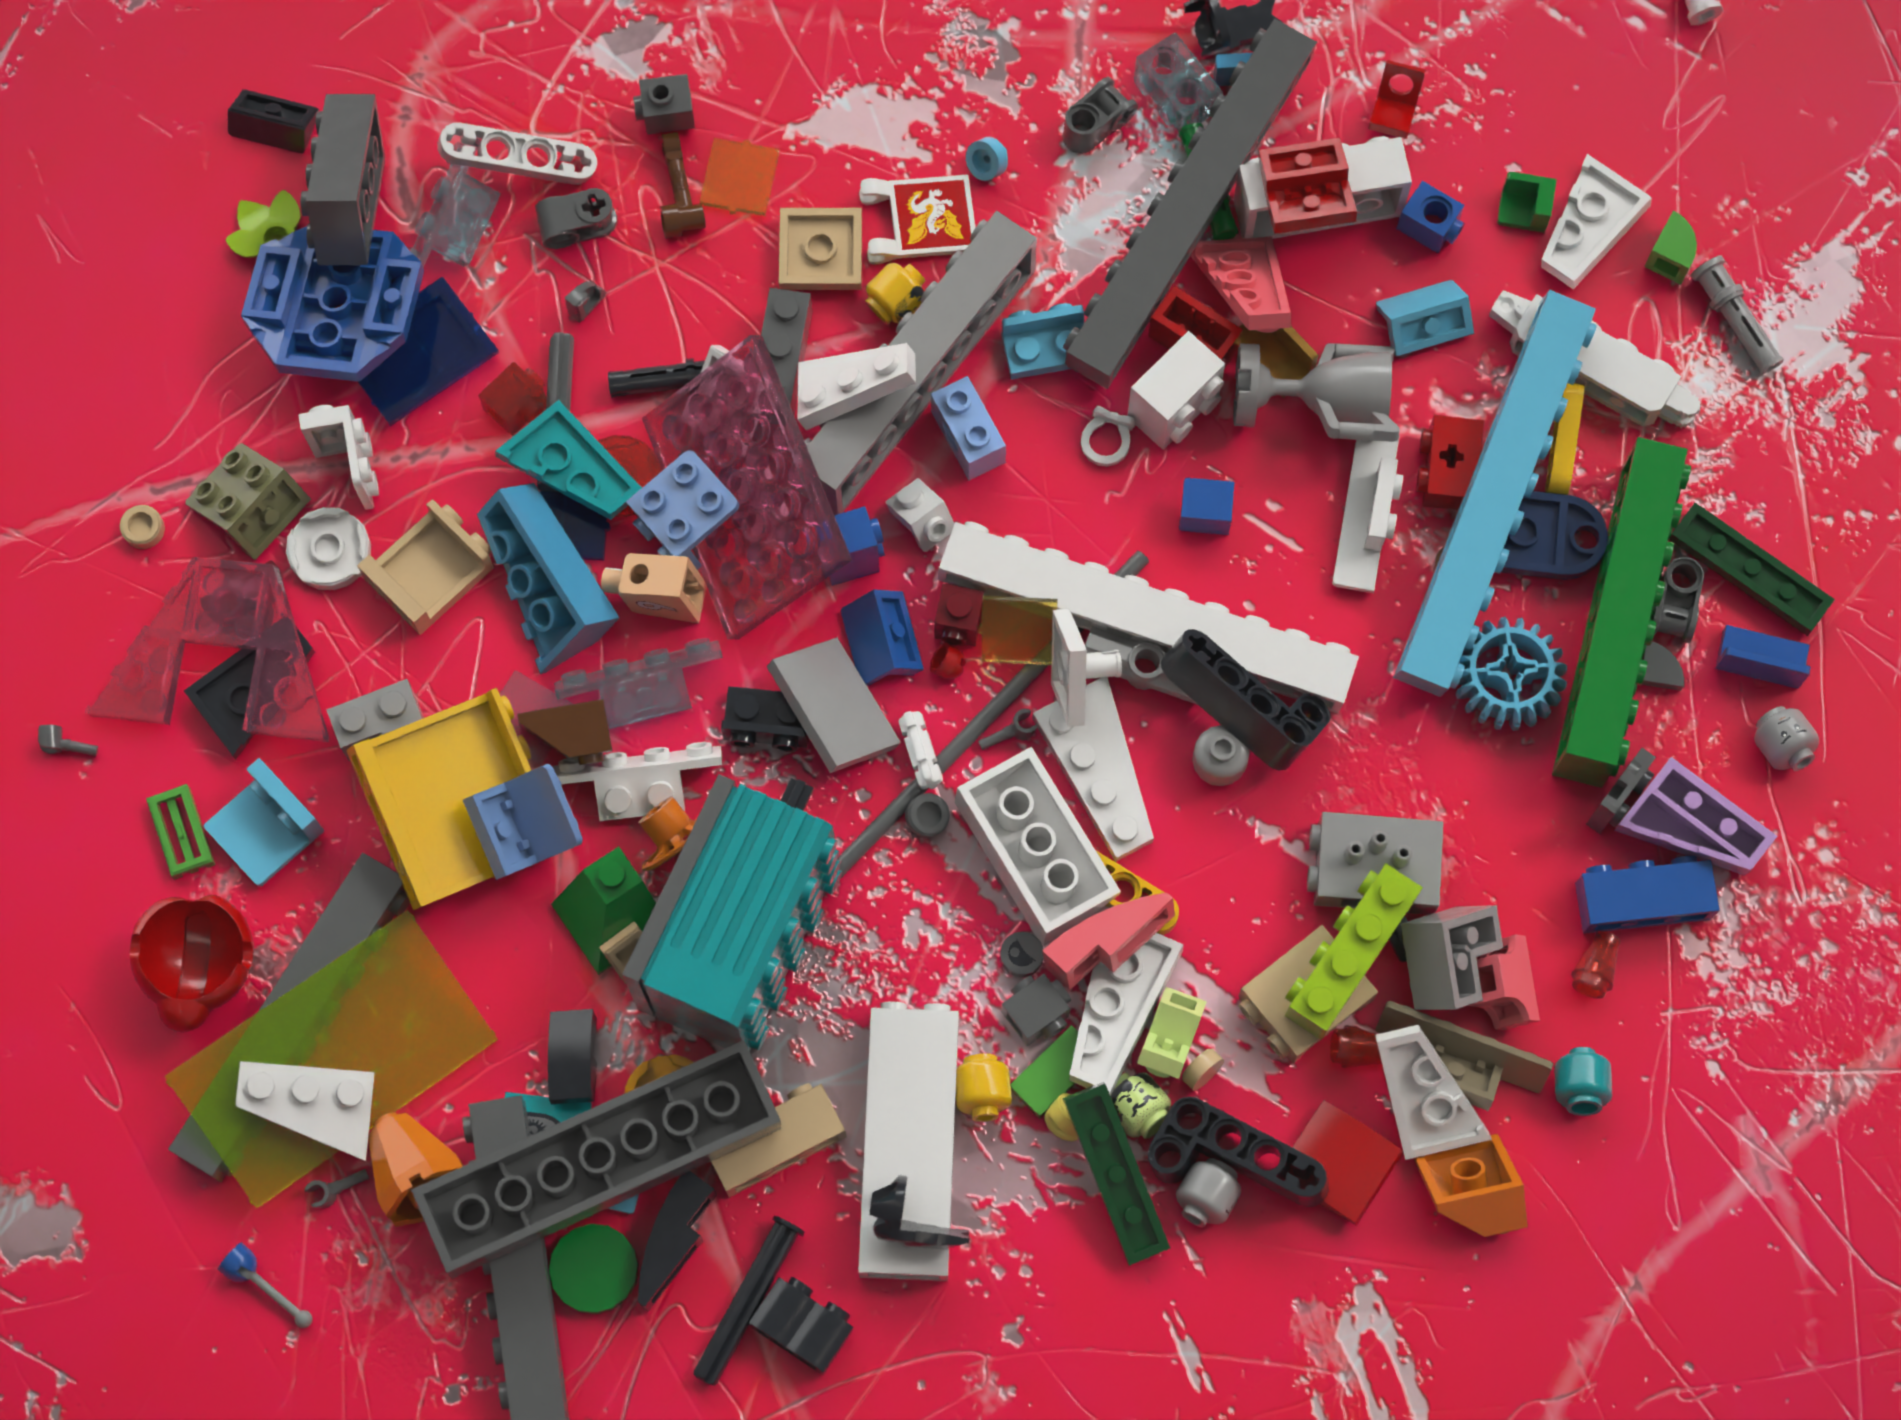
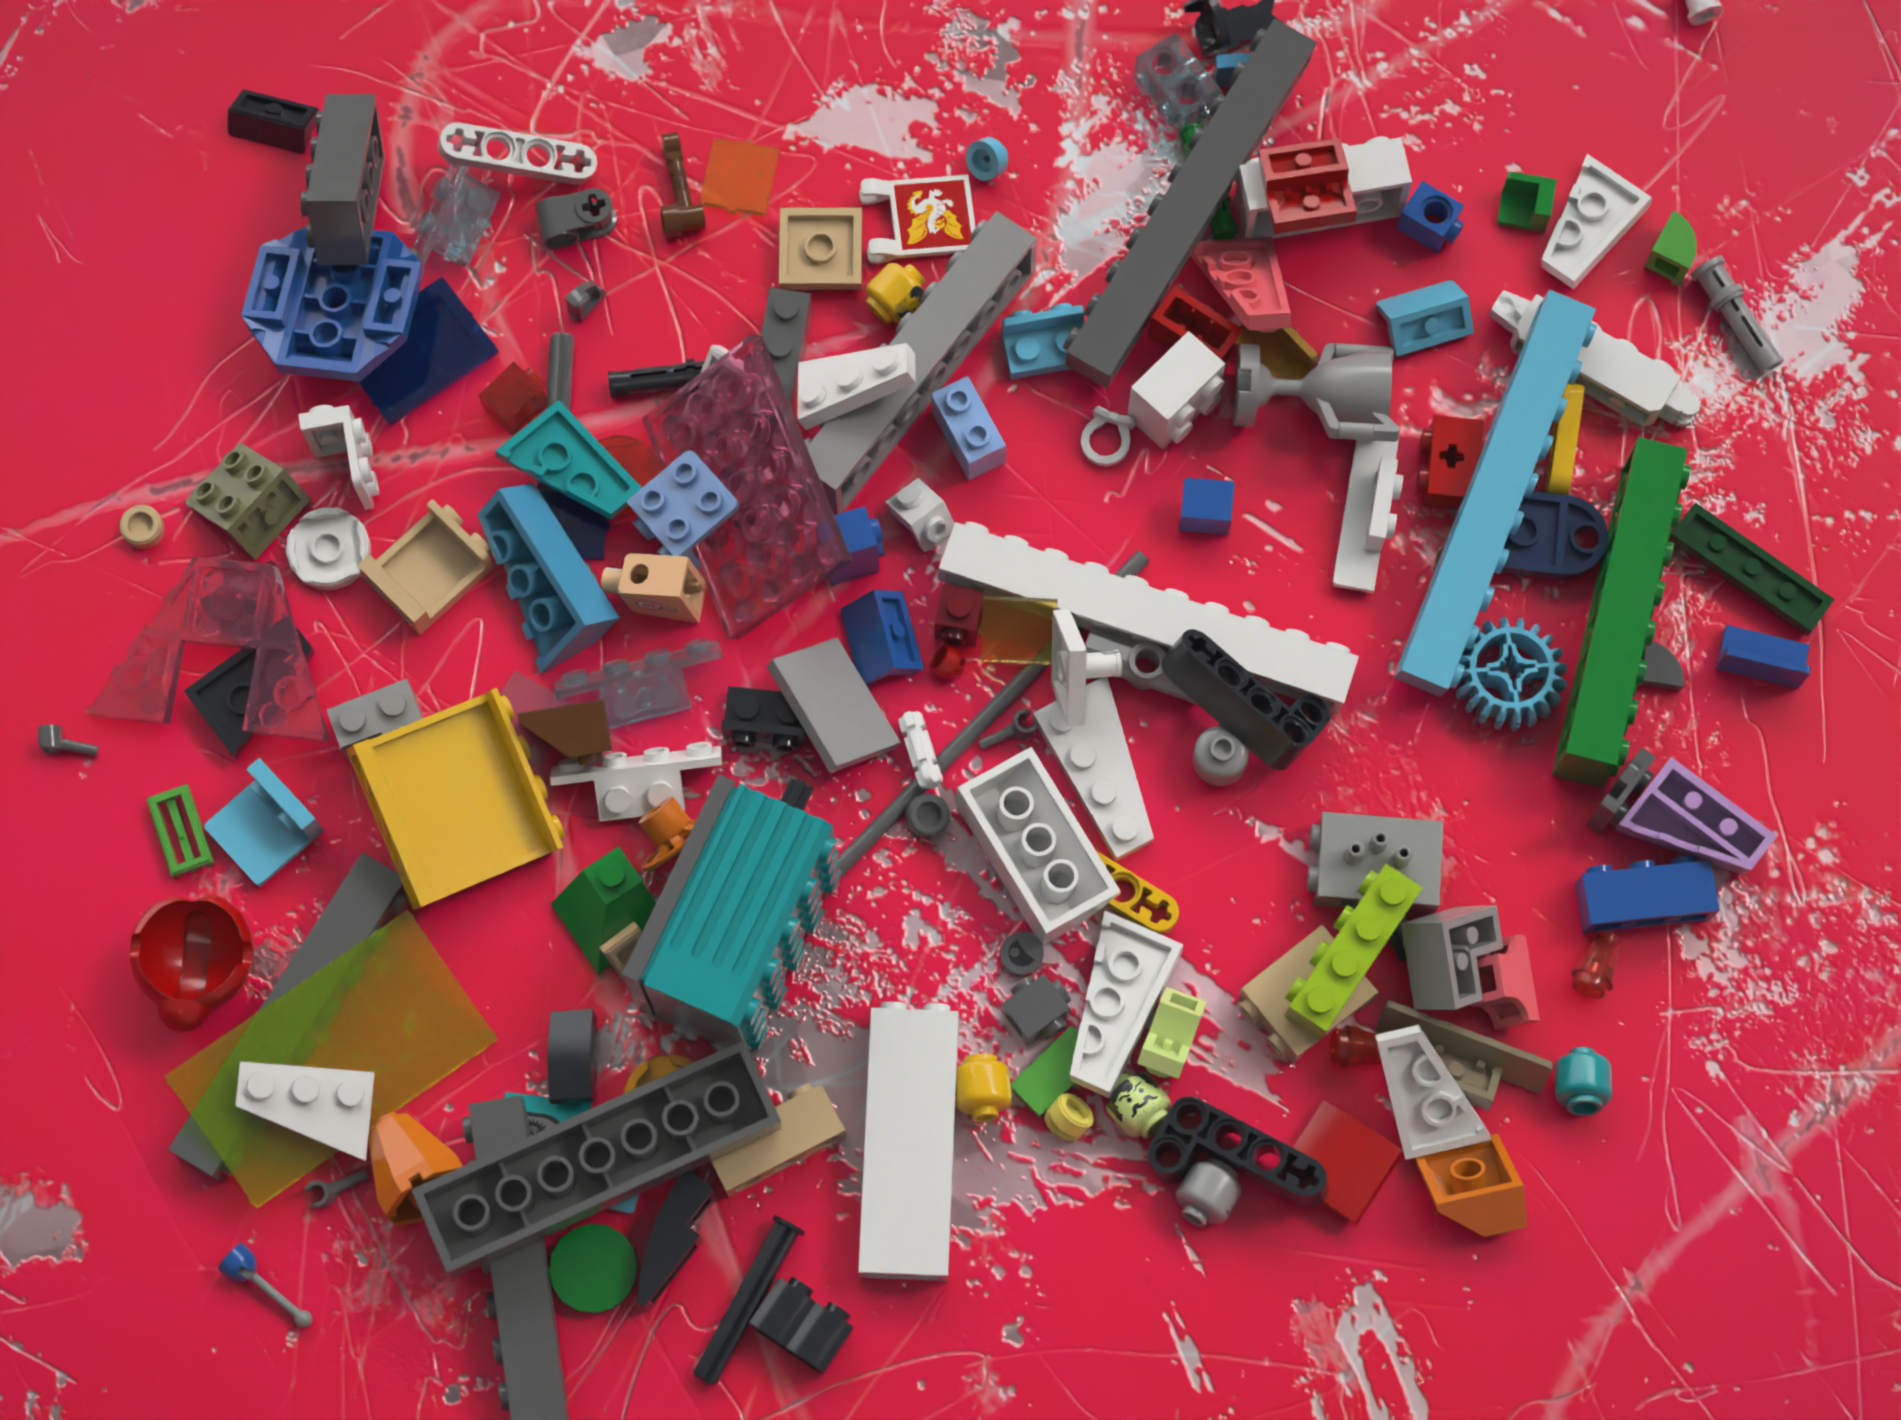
(263, 224): lime plate -> none
(523, 821): medium blue bracket -> none
(665, 104): dark grey brick -> none
(888, 1208): black hair -> none
(1102, 111): dark grey piece -> none
(1107, 937): coral slope -> none
(1116, 1173): dark green plate -> none
(1202, 1069): tan tile -> none
(1392, 108): red bracket -> none
(1679, 606): dark grey piece -> none
(1786, 738): light grey head -> none

